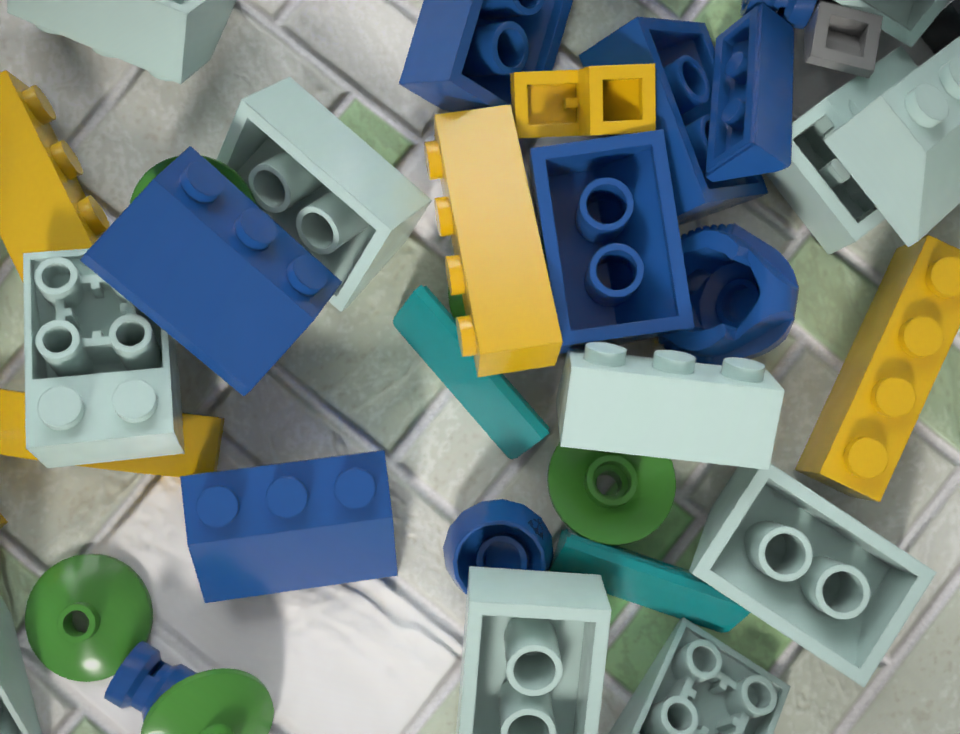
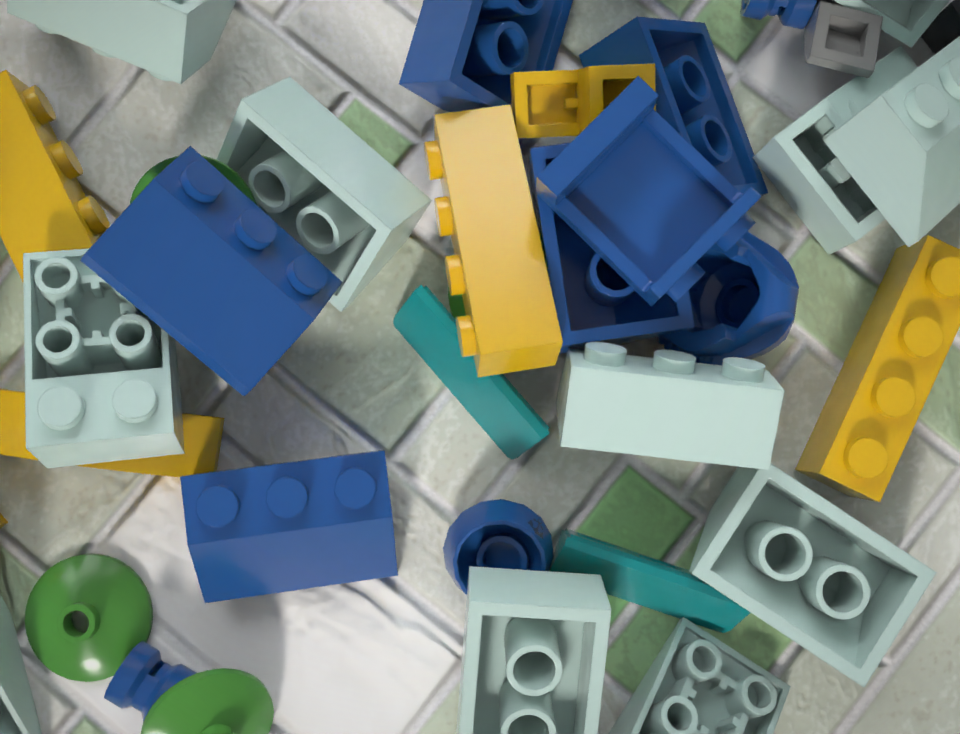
(633, 513): bright green dish -> none
(644, 196): none -> blue panel
(752, 97): blue slope -> none

